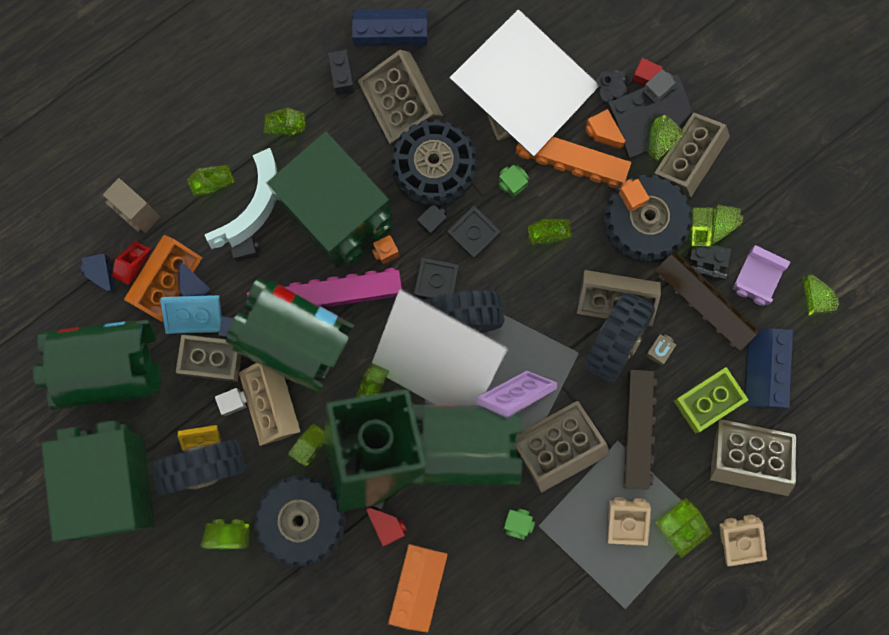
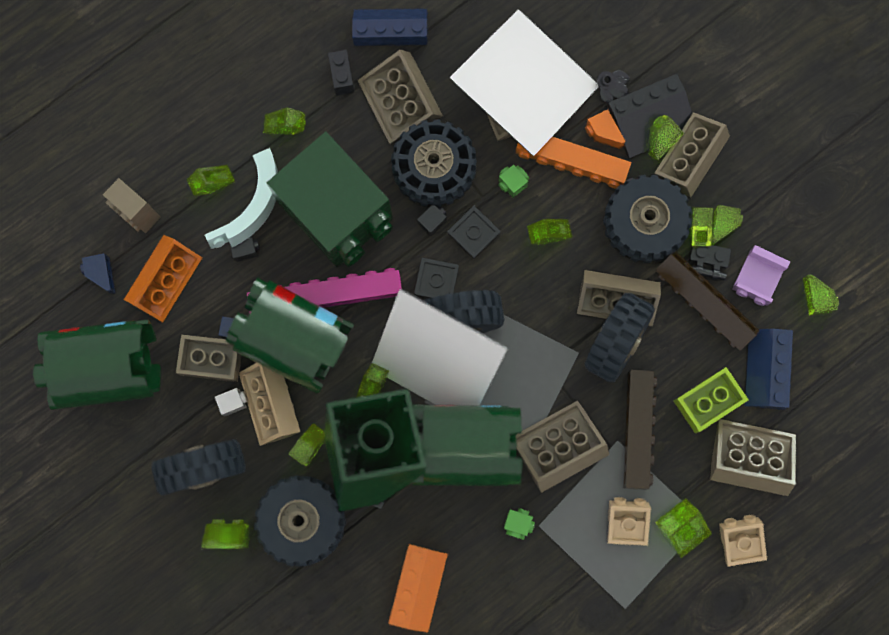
(97, 482): dark green brick -> none
(130, 262): red slope -> none
(189, 283): dark blue slope -> none
(191, 314): medium azure tile -> none
(199, 436): yellow plate -> none
(385, 250): orange brick -> none
(386, 526): red slope -> none
(516, 393): lavender tile -> none
(633, 194): orange brick -> none
(645, 72): red brick -> none
(659, 86): dark grey brick -> none
(661, 349): dark tan brick -> none

